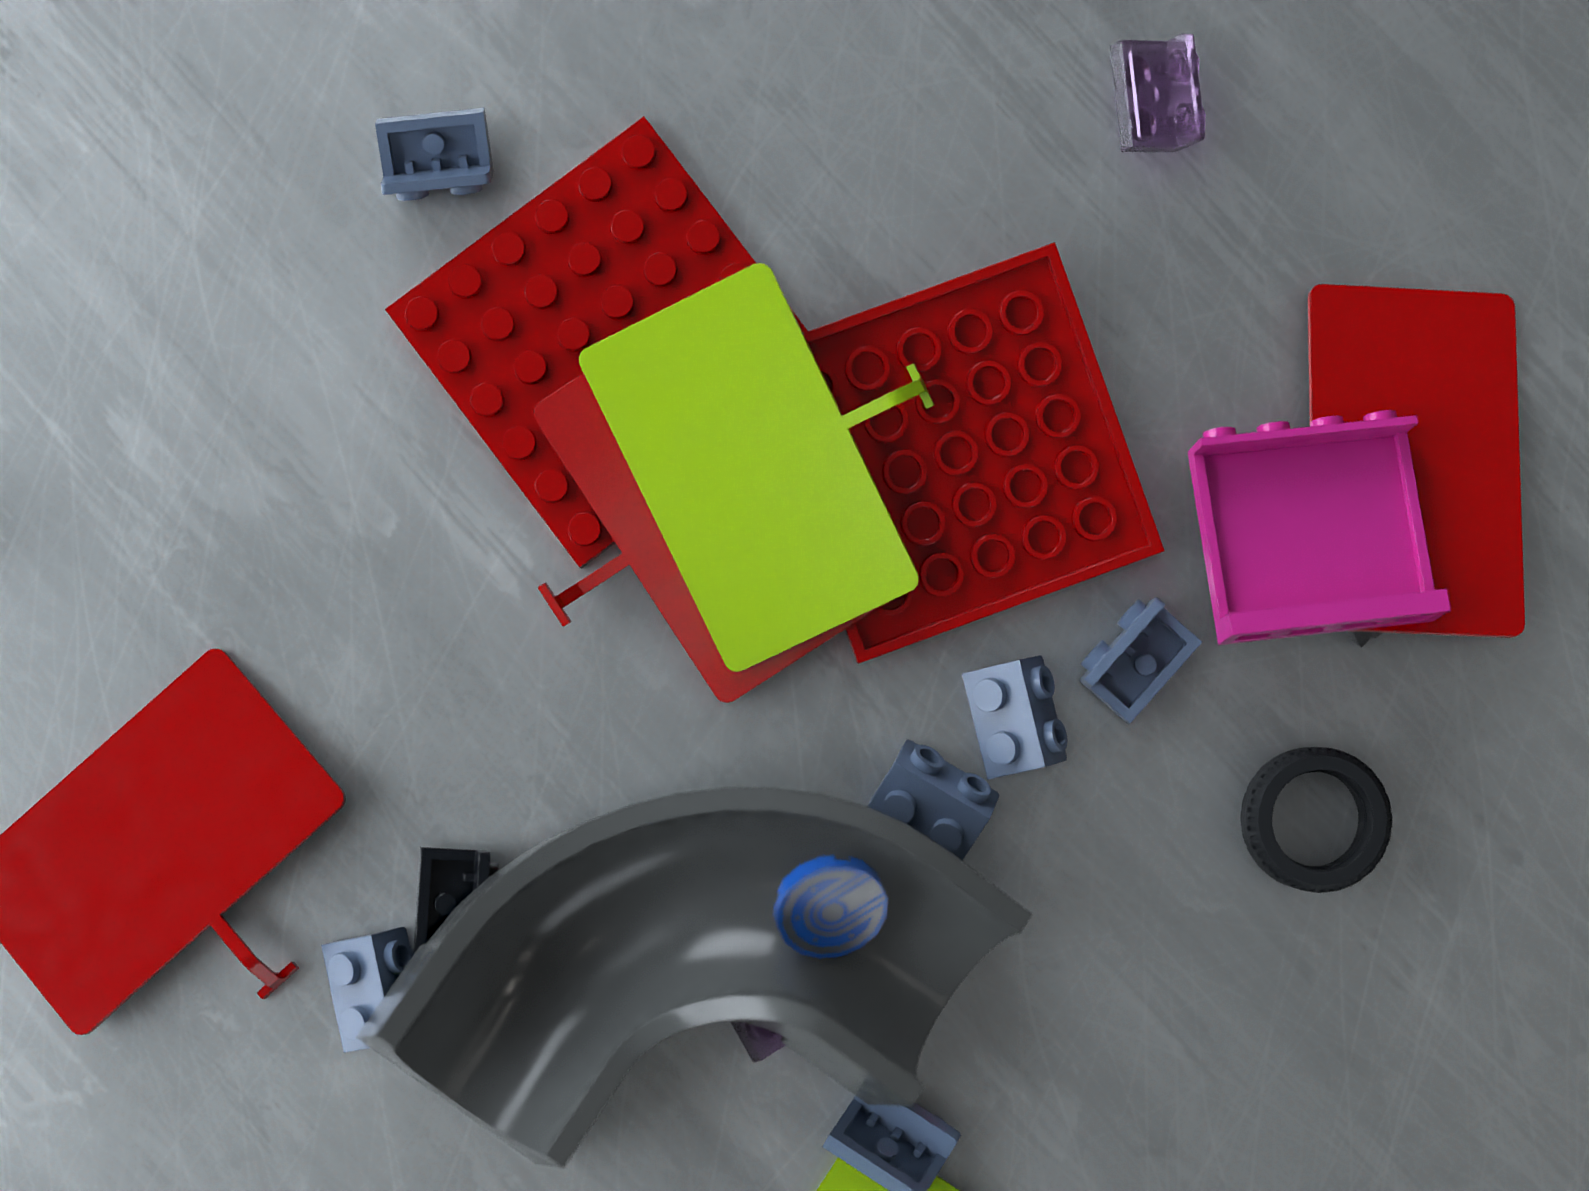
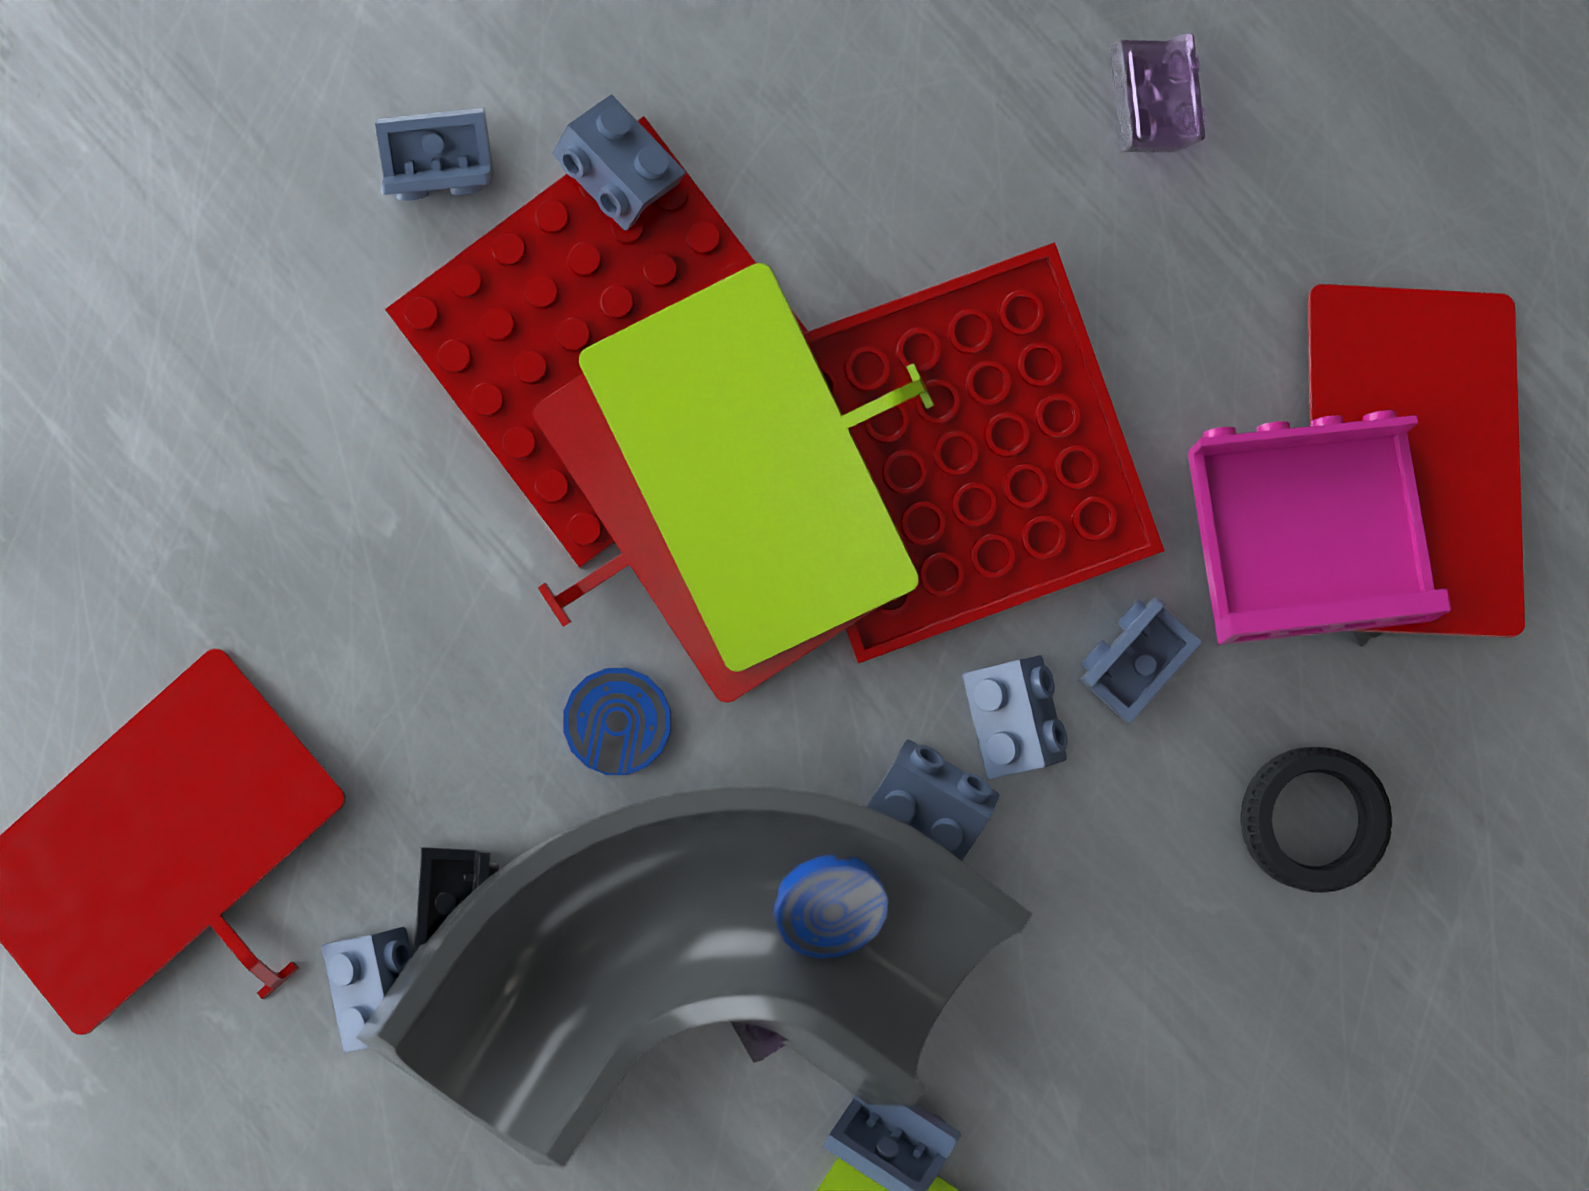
(617, 161): none -> sand blue bracket
(617, 721): none -> tile

